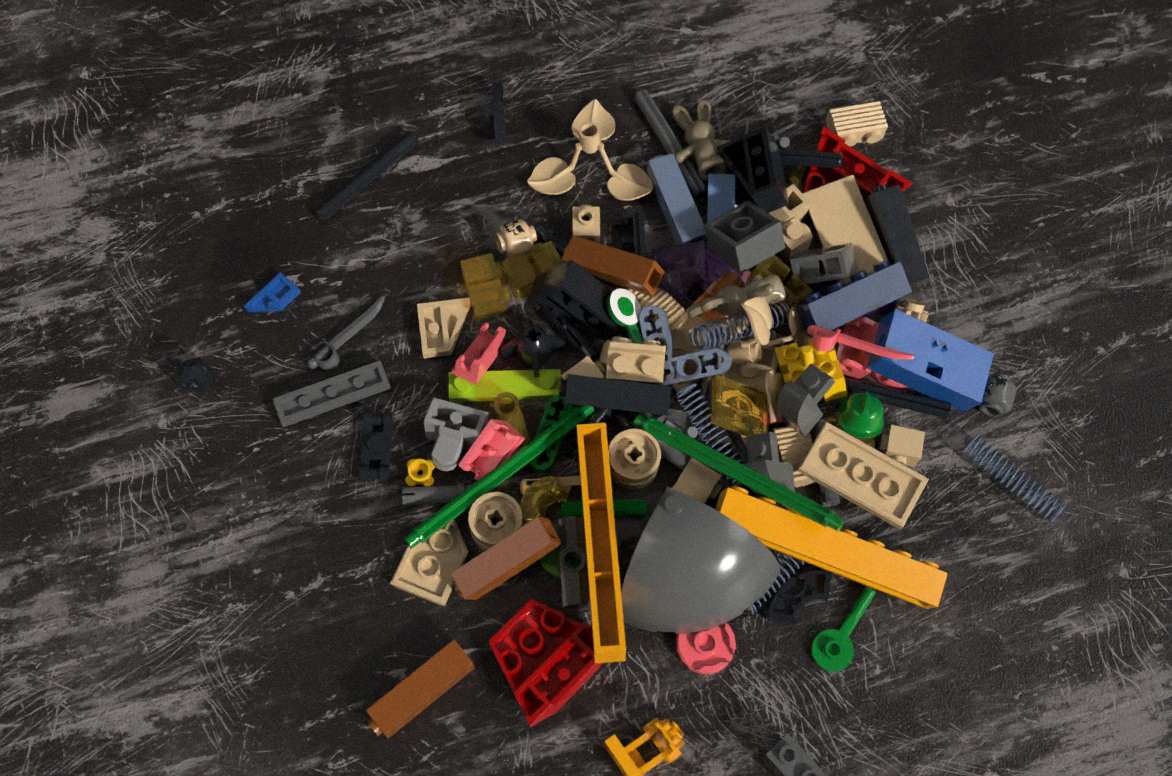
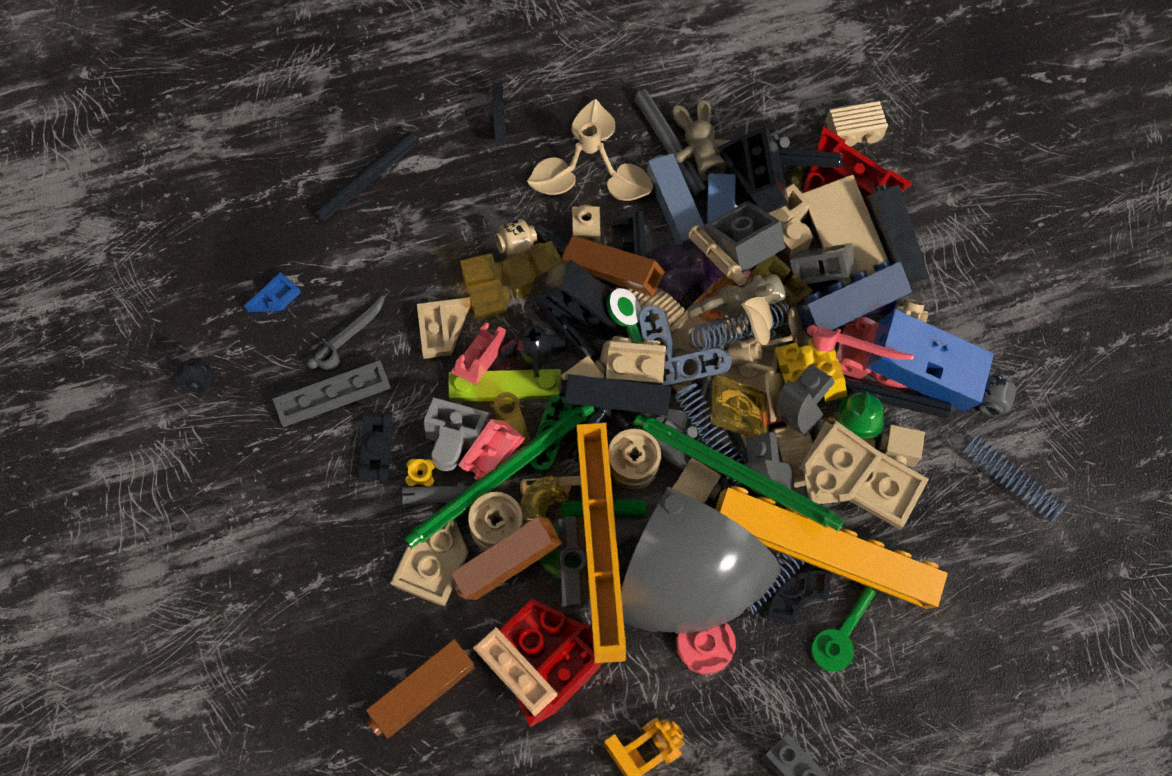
(515, 671): none -> light nougat tile
(716, 254): none -> tan piece
(839, 466): none -> tan tile

